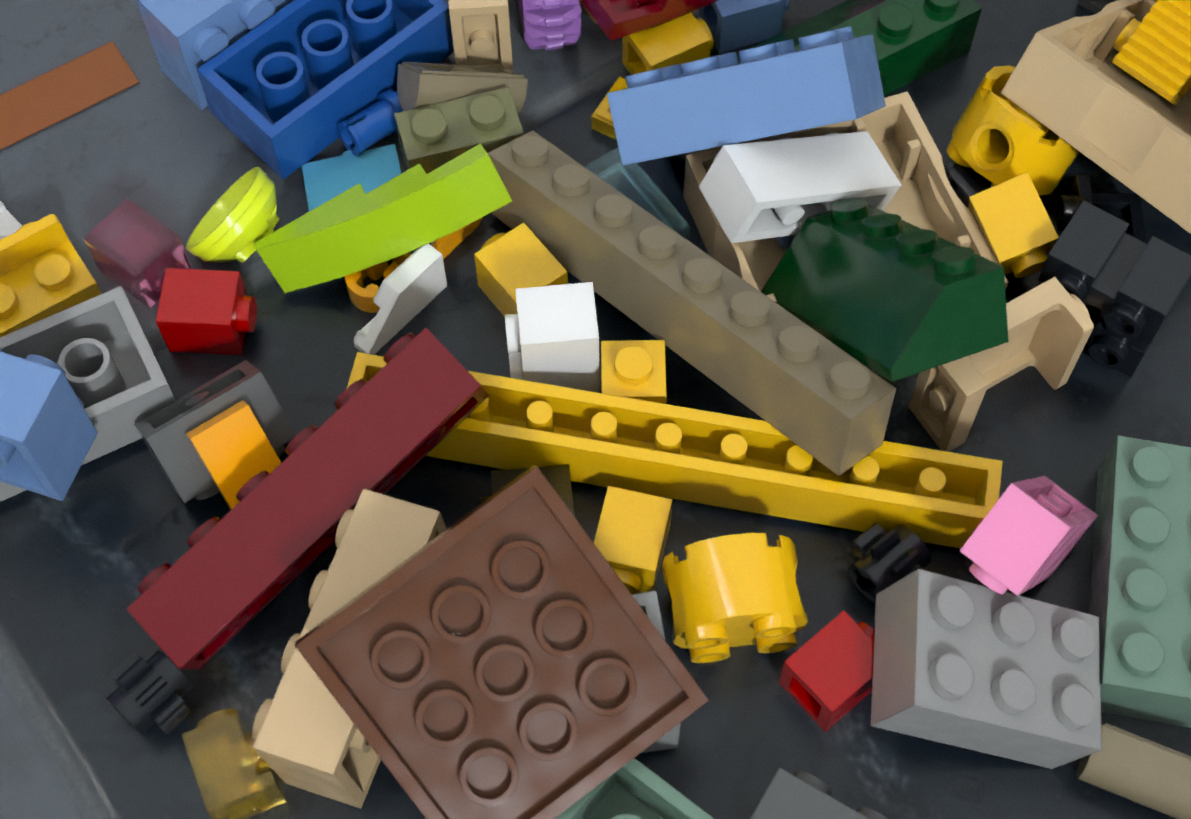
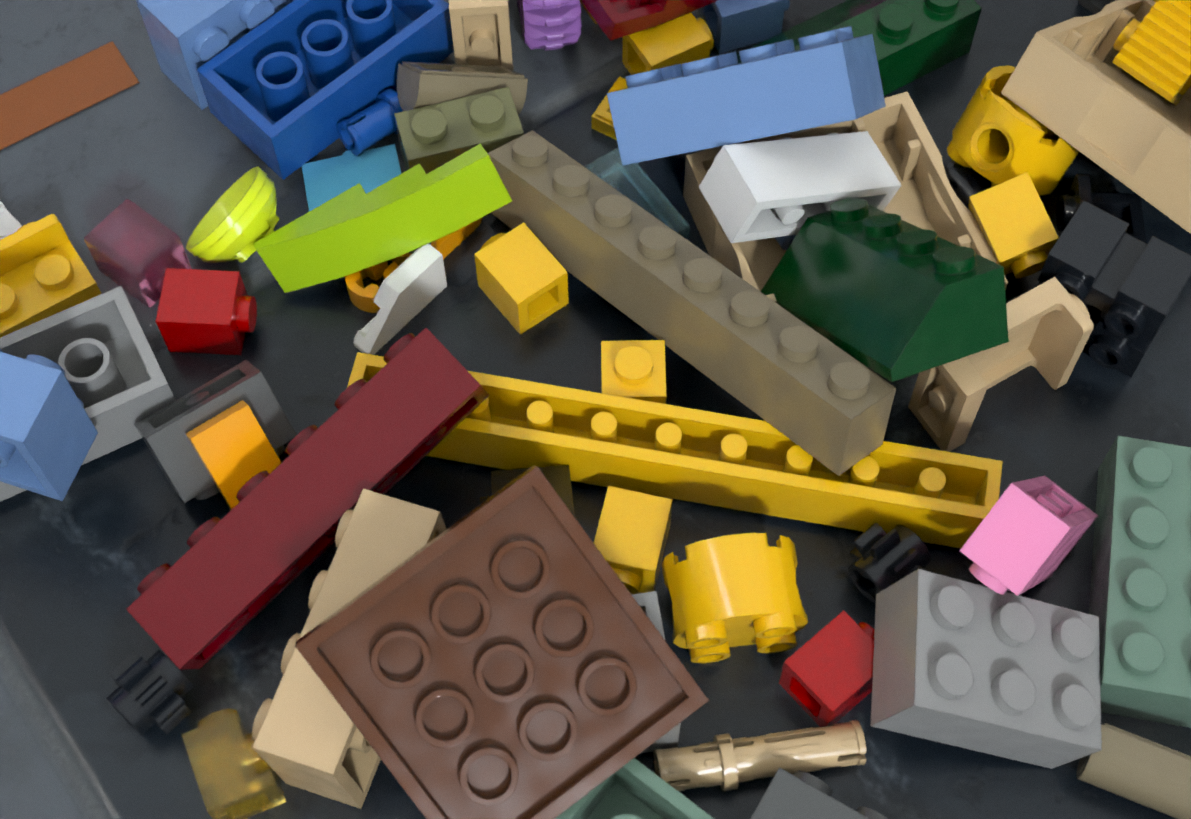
(555, 336): white brick -> none
(744, 759): none -> tan pin

